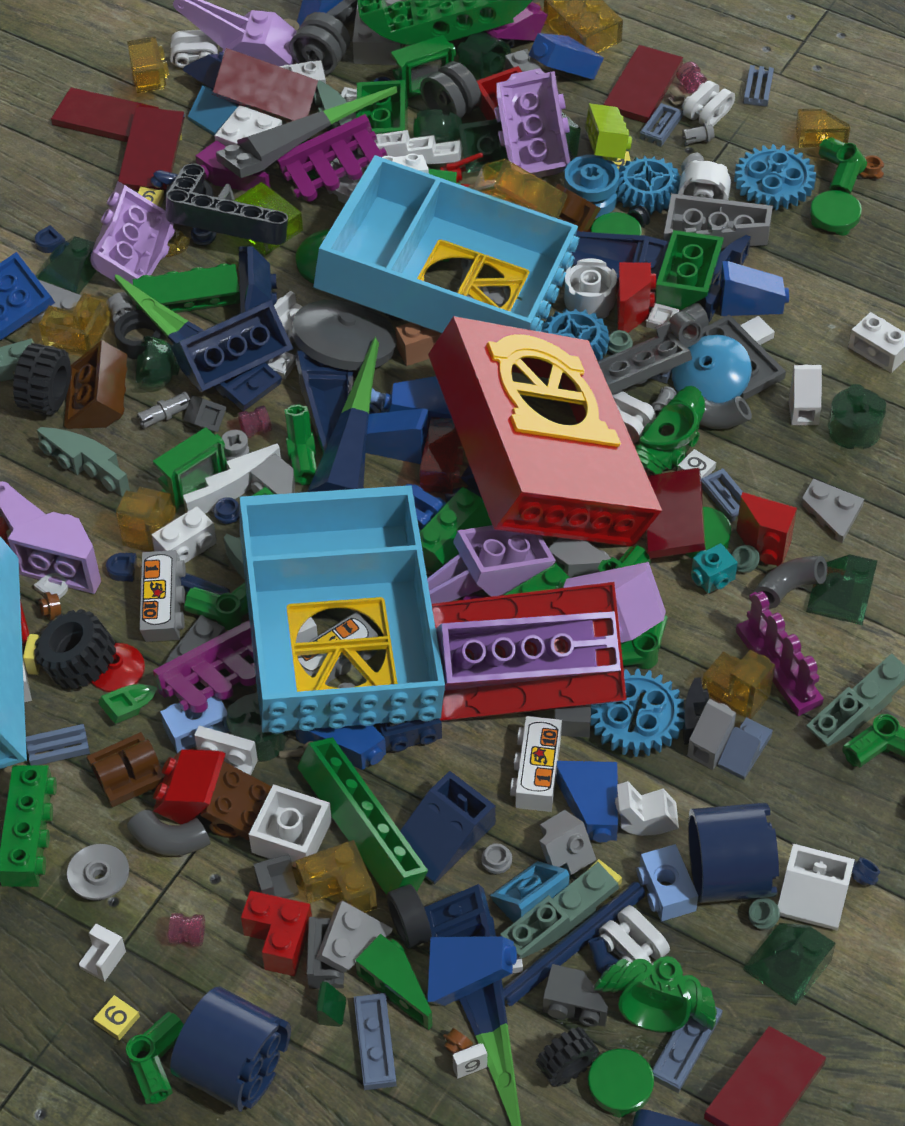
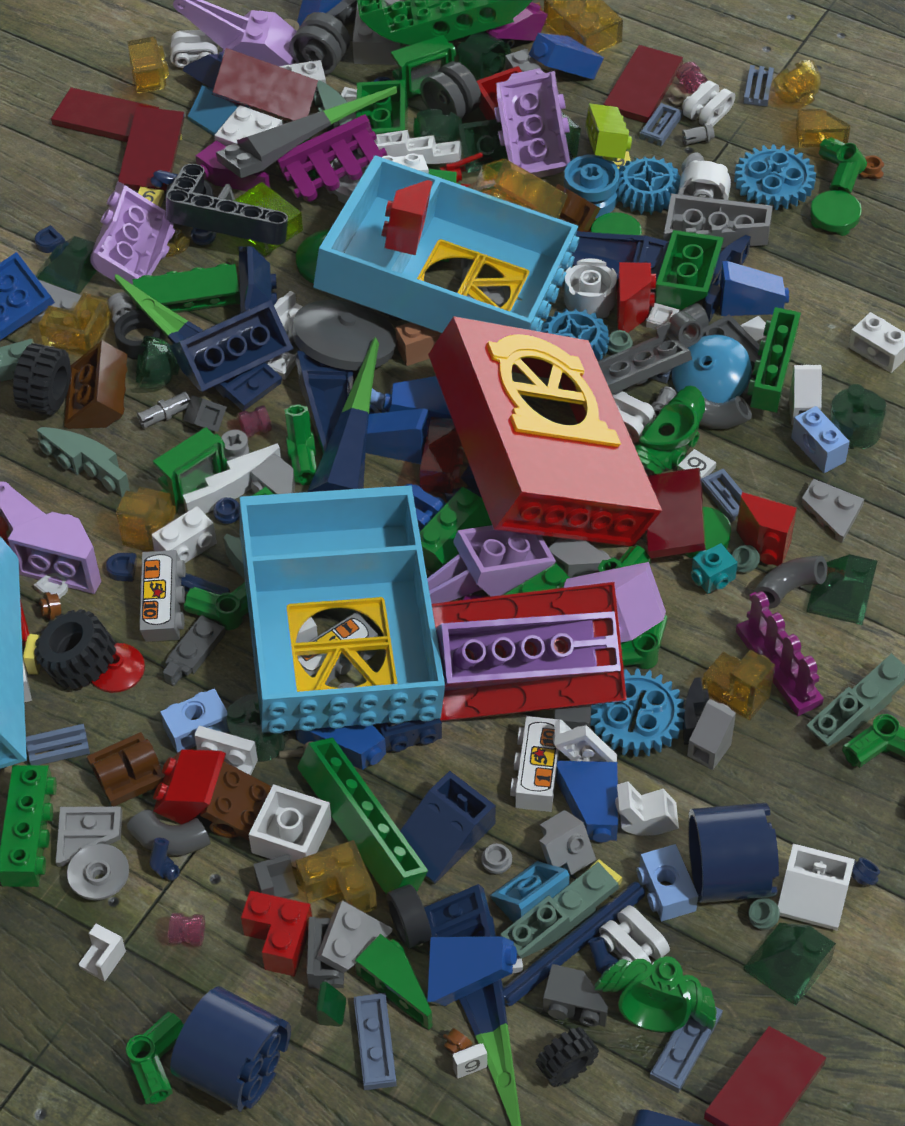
(86, 827): none -> light grey wing
(116, 1017): light yellow tile -> none
(126, 701): green plate -> none
(160, 862): none -> dark blue arm
(203, 665): magenta fence -> none
(407, 217): none -> red slope
(581, 744): none -> white bracket
(620, 1081): green tile -> none
(640, 214): black plate -> none
(744, 748): sand blue slope -> none
(775, 359): none -> green brick
(799, 84): none -> clear yellow cylinder
(820, 439): none -> light blue brick

